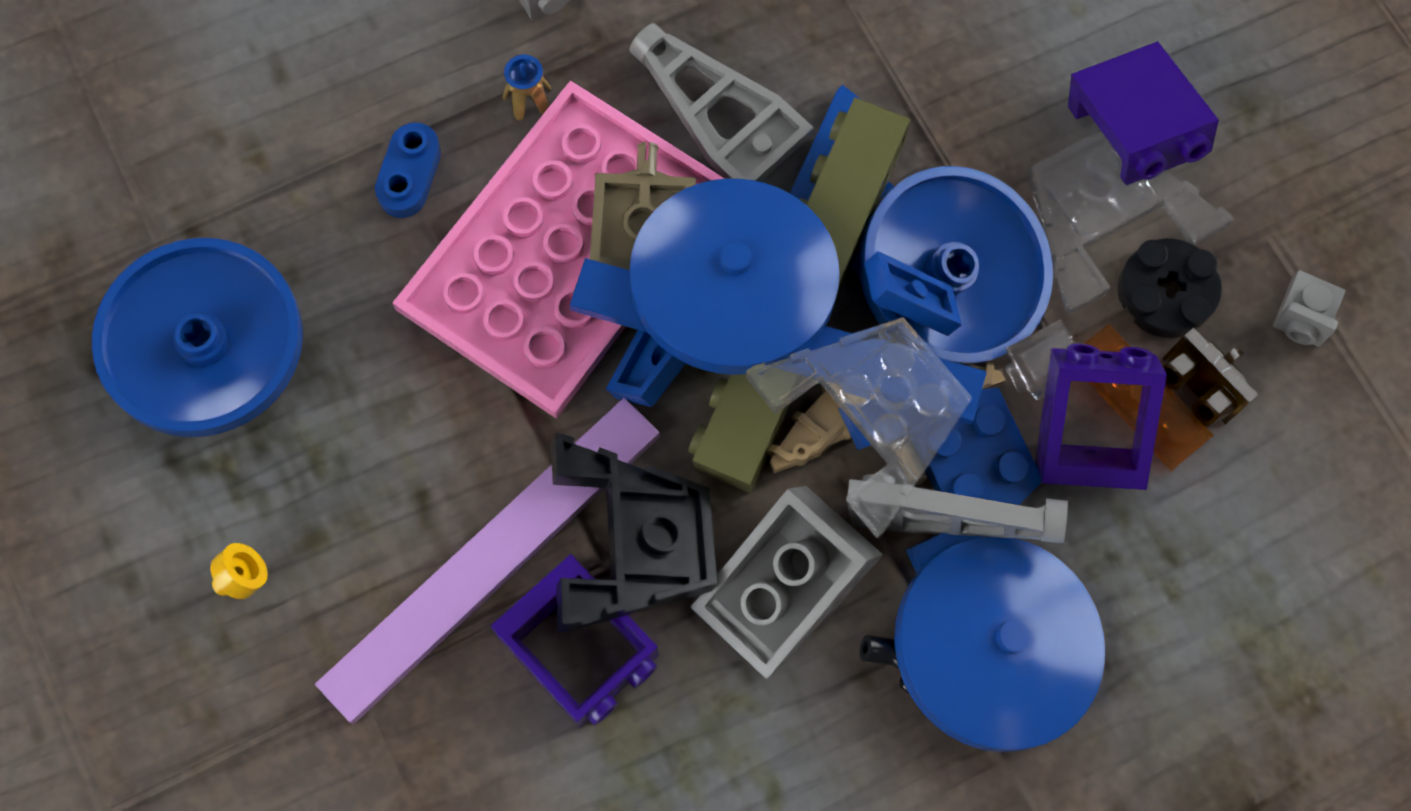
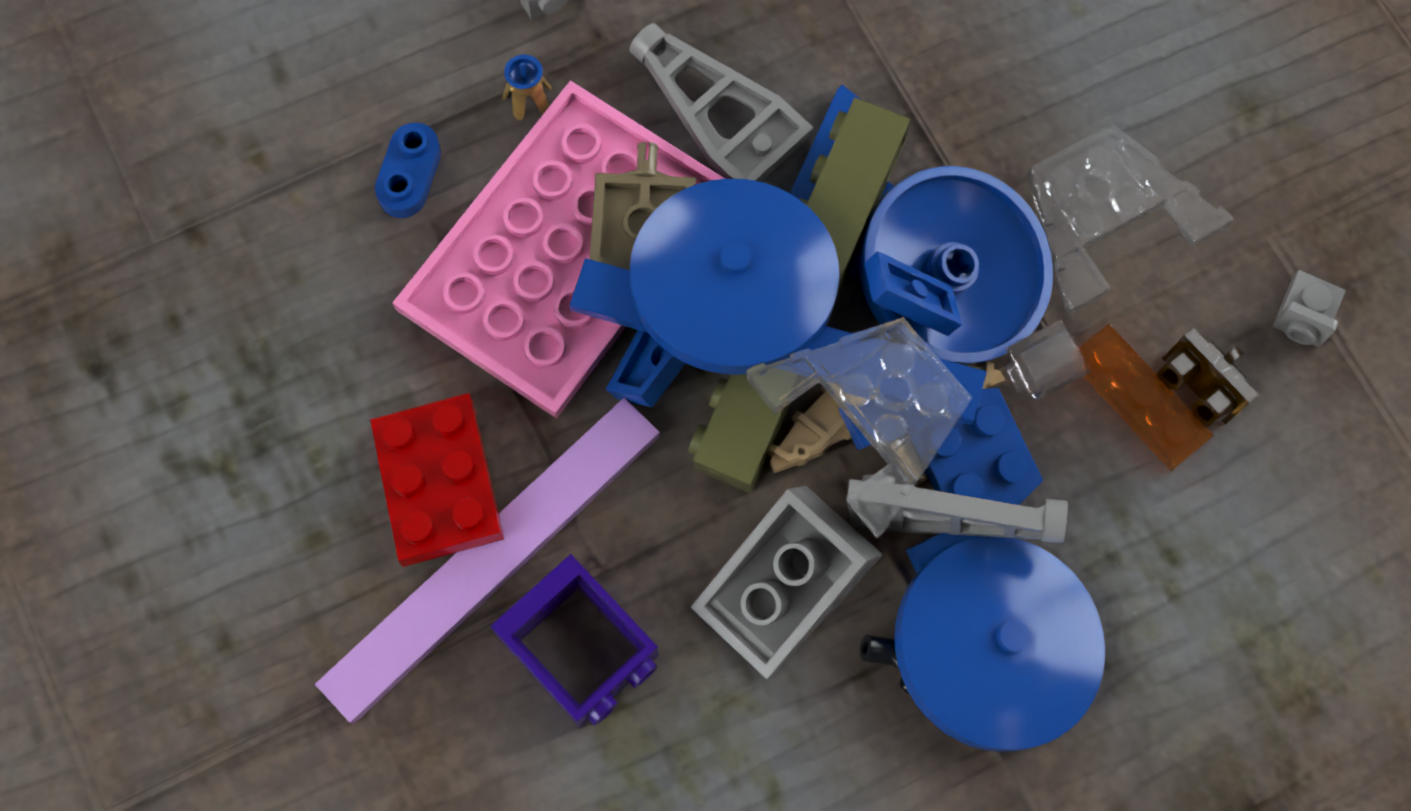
(197, 337): blue dish -> none
(238, 571): yellow tile -> none
(436, 480): none -> red plate
(656, 537): black wing -> none
(1093, 464): dark purple window -> none
(1145, 111): dark purple panel -> none
(1191, 269): black plate -> none

